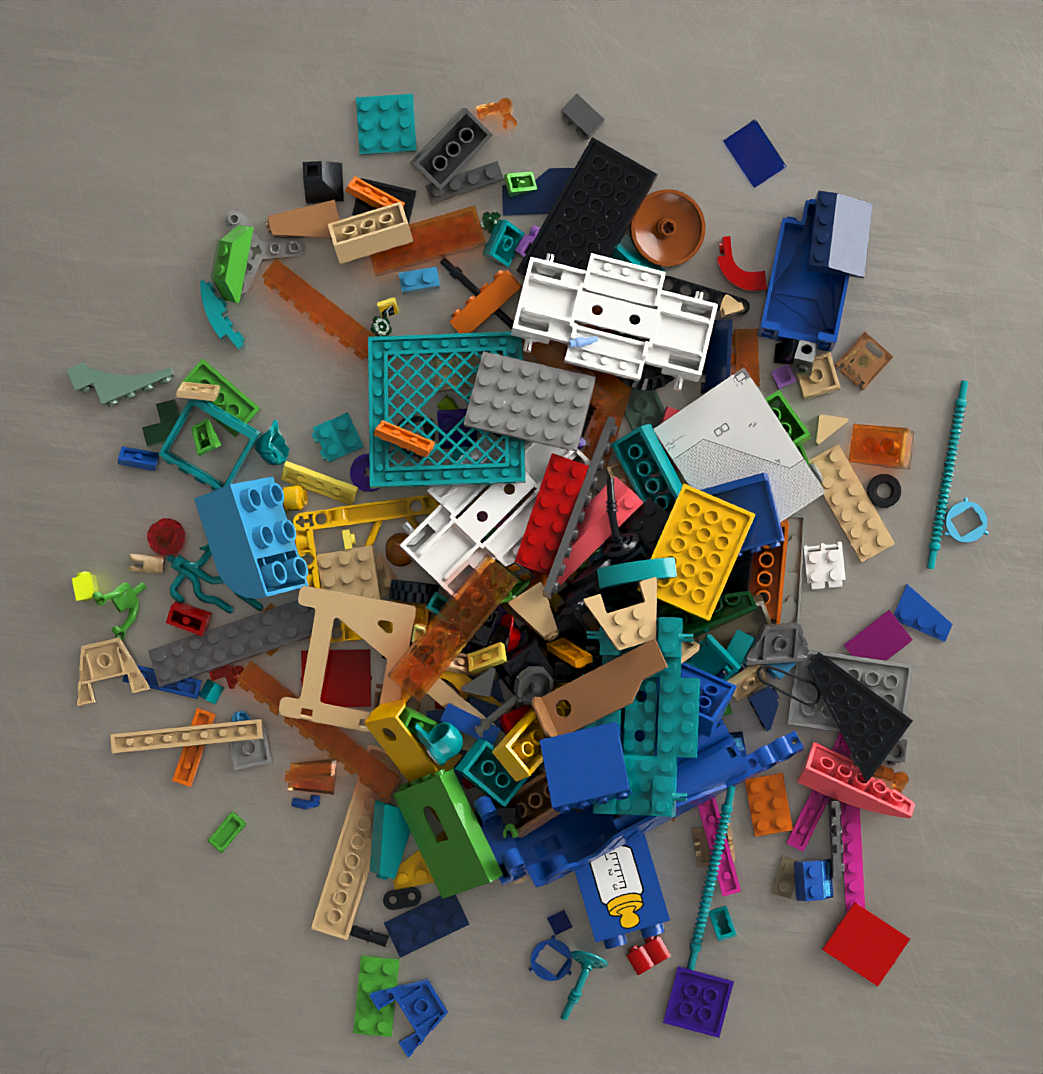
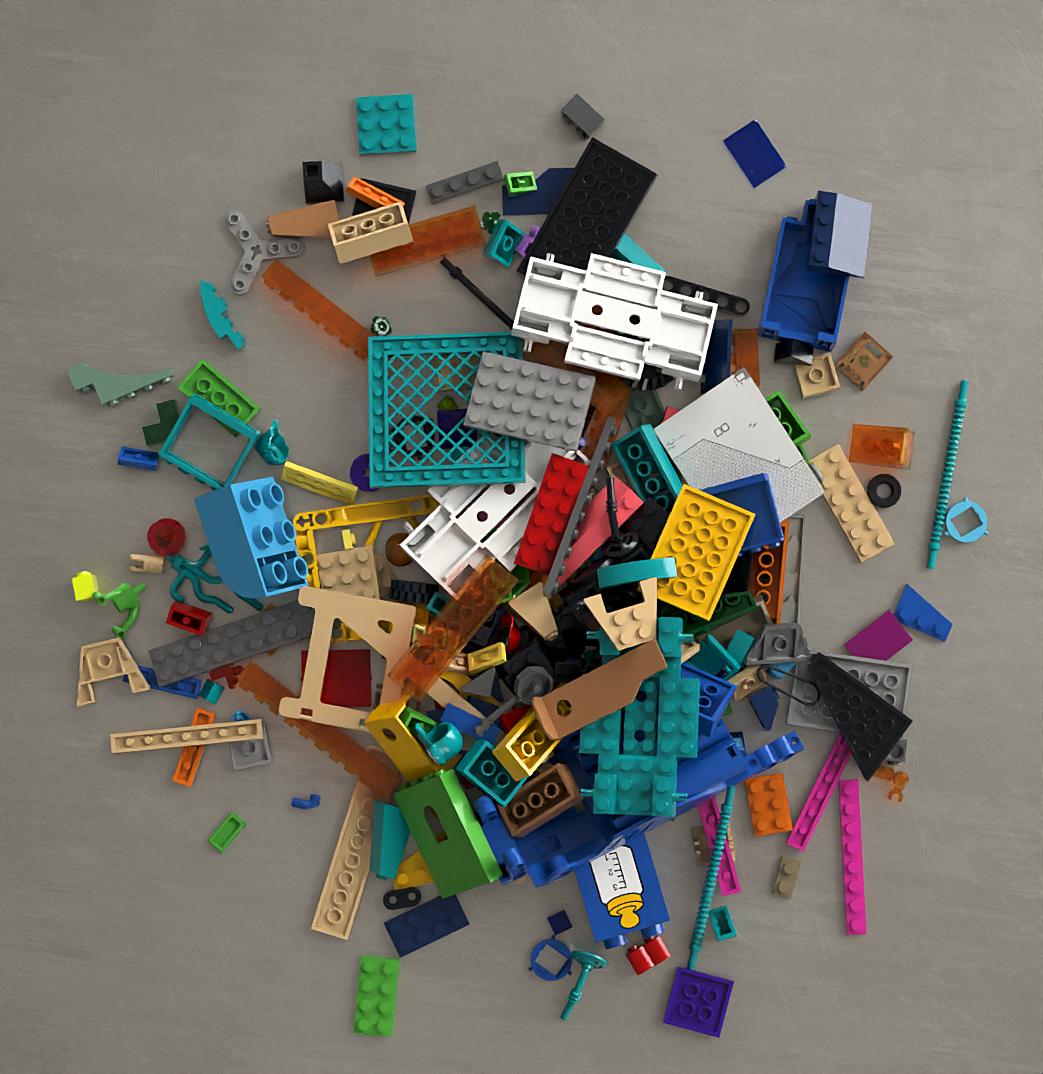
(198, 391): tan tile -> none
(205, 437): bright green slope -> none
(231, 262): bright green wedge -> none
(294, 498): yellow head -> none
(312, 776): clear orange slope -> none
(337, 438): teal plate -> none
(369, 935): black axle -> none
(388, 307): slope -> none
(404, 438): orange plate -> none
(419, 280): dark azure brick -> none
(419, 1005): blue wing -> none
(451, 148): dark grey slope -> none
(486, 303): orange brick -> none
(491, 108): clear orange bar -> none
(510, 815): black piece -> none
(520, 572): sticker -> none
(569, 653): light orange plate -> none
(581, 342): light blue piece -> none
(585, 767): blue panel -> none
(668, 228): dark orange dish -> none
(730, 306): tan tile -> none
(742, 280): red arch -> none
(783, 376): medium lavender plate -> none
(804, 362): dark grey bracket -> none
(813, 880): blue slope -> none
(824, 566): white plate -> none
(827, 426): tan slope -> none
(835, 831): flat silver wing -> none
(842, 780): coral wedge -> none
(866, 944): red piece -> none

